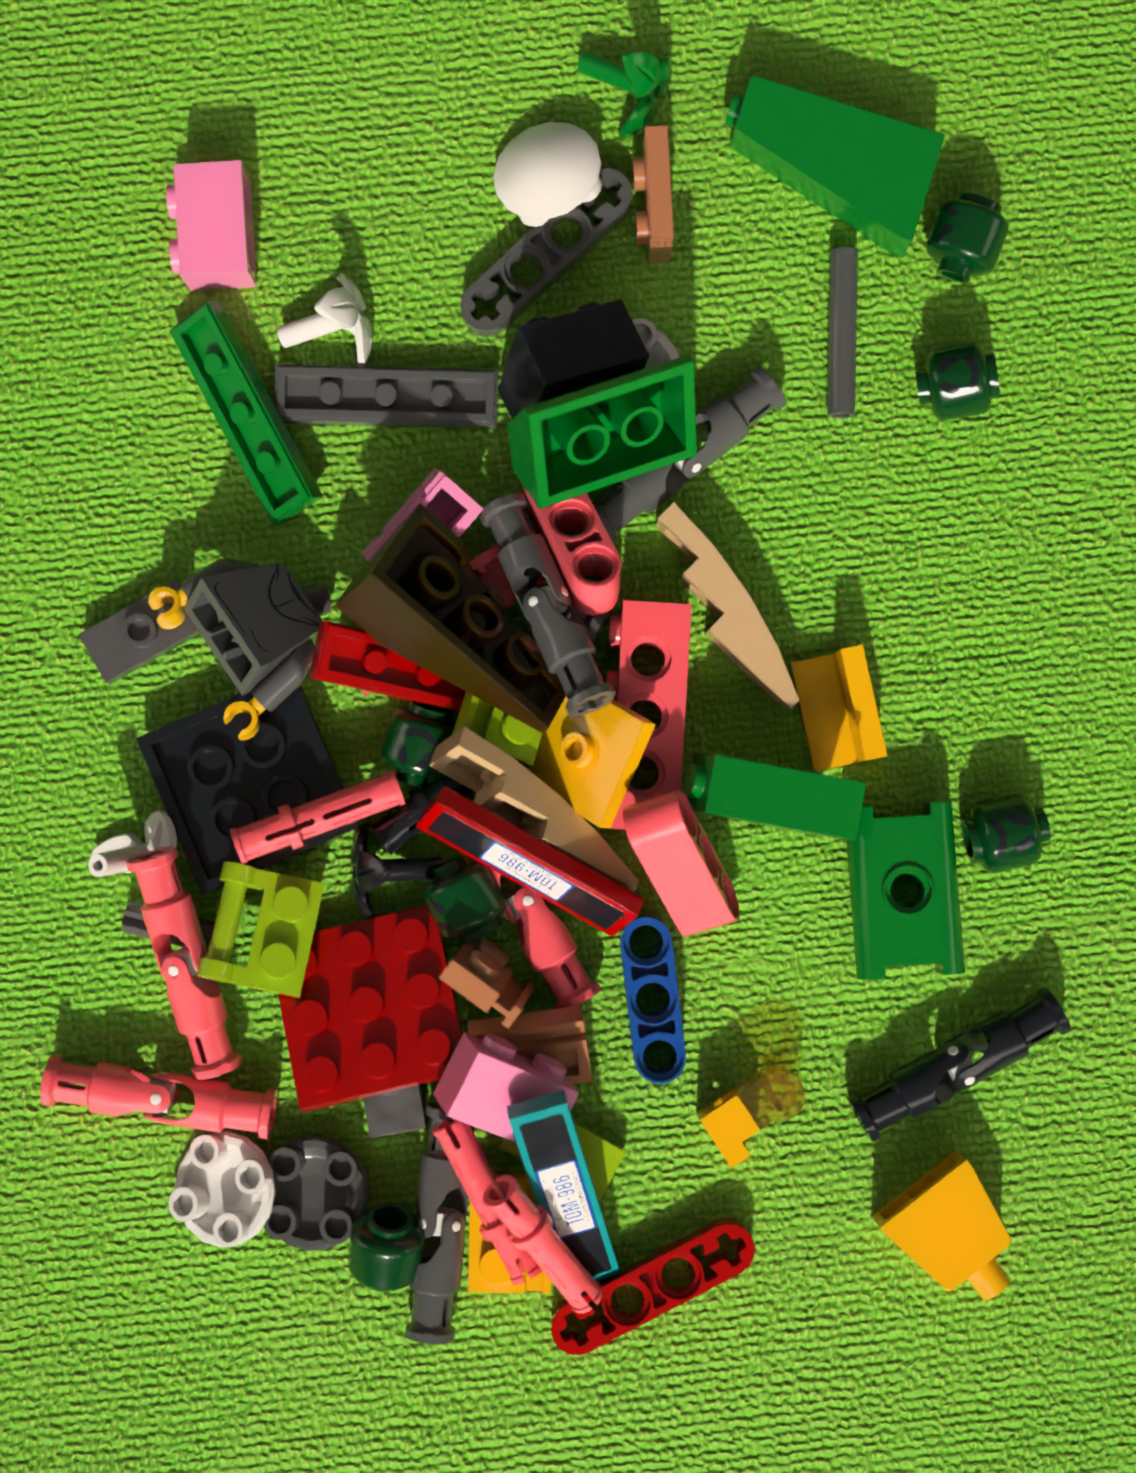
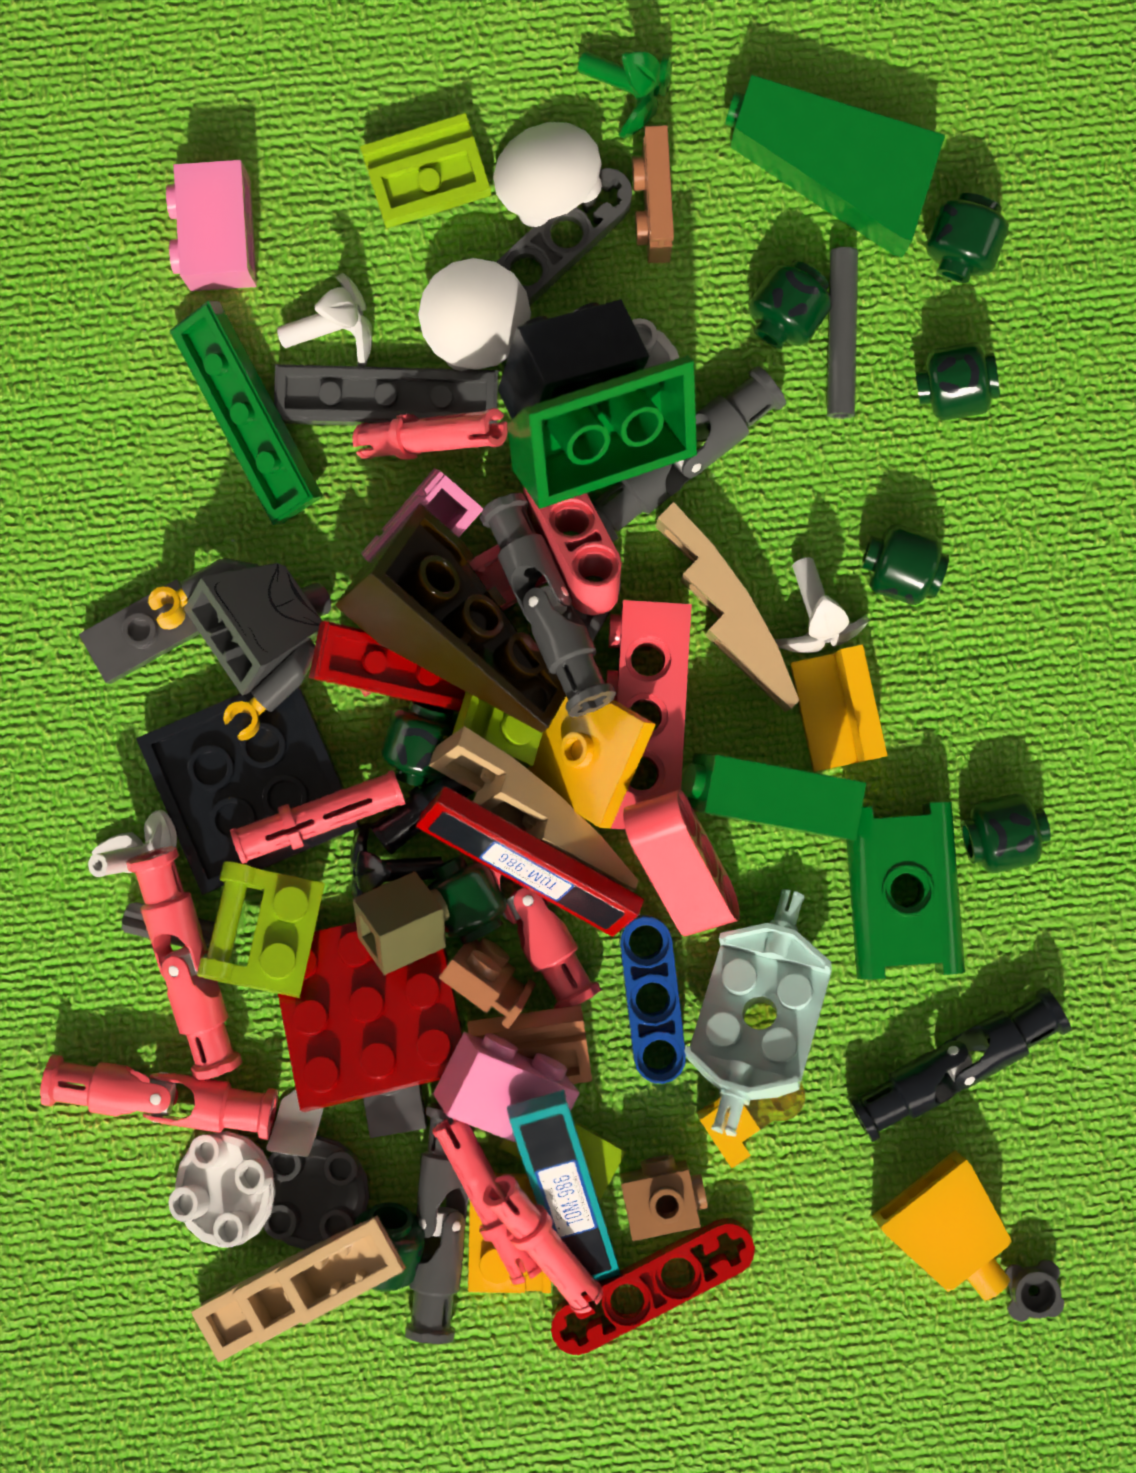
(294, 1129): none -> white sticker
(298, 1288): none -> tan slope
(401, 922): none -> olive brick
(413, 435): none -> coral pin
(426, 170): none -> lime plate
(473, 313): none -> white dish
(662, 1197): none -> medium nougat brick
(756, 966): none -> light aqua plate
(790, 304): none -> dark green head
(826, 617): none -> white plant
(905, 564): none -> dark green head
(1045, 1302): none -> dark grey plate

